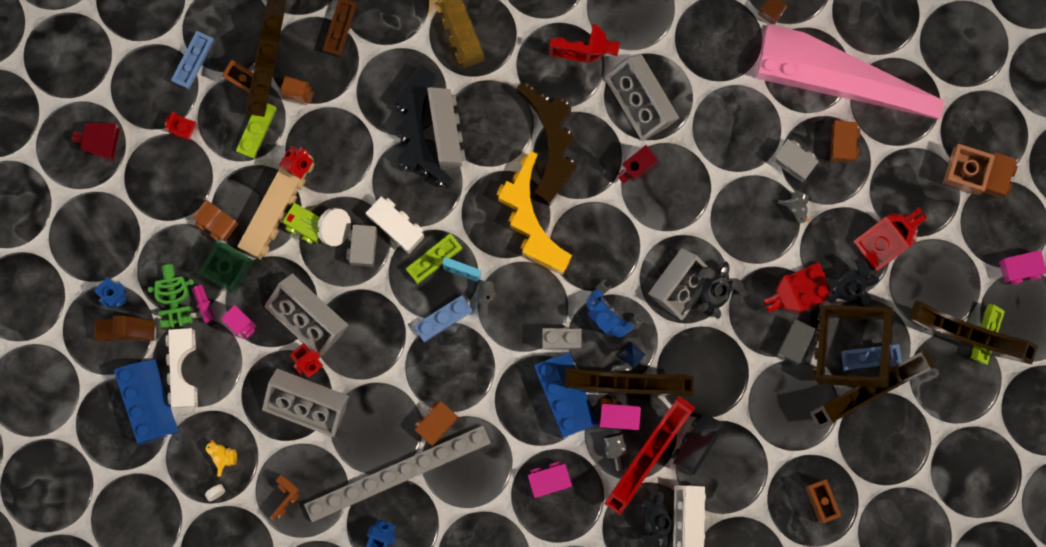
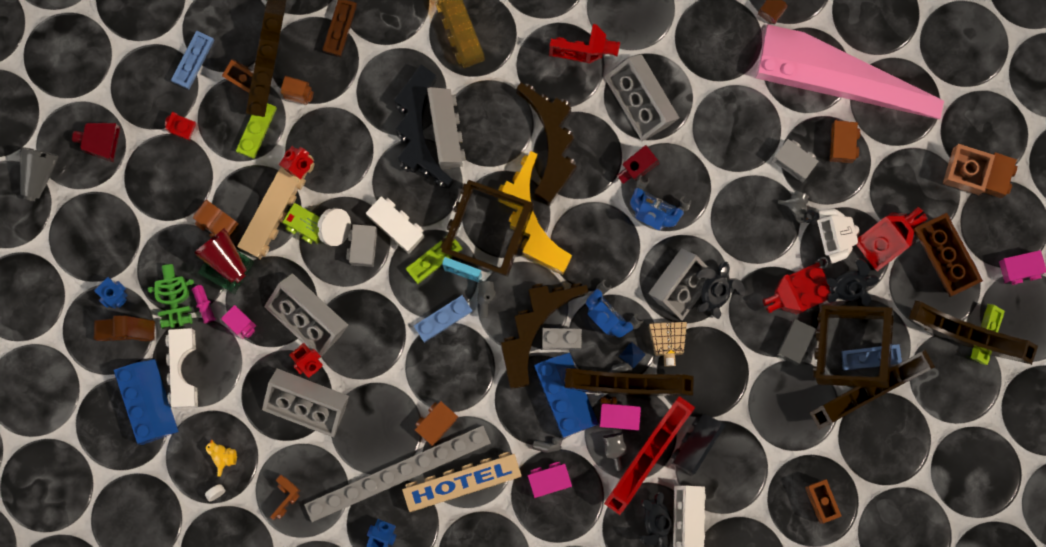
(35, 171): none -> dark grey cone
(222, 256): none -> dark red cone
(460, 208): none -> dark brown window
(460, 483): none -> tan brick
(543, 305): none -> dark brown arch
(547, 447): none -> dark grey arm
(654, 210): none -> blue torso
(668, 340): none -> tan torso
(837, 234): none -> white torso
(948, 255): none -> reddish brown slope

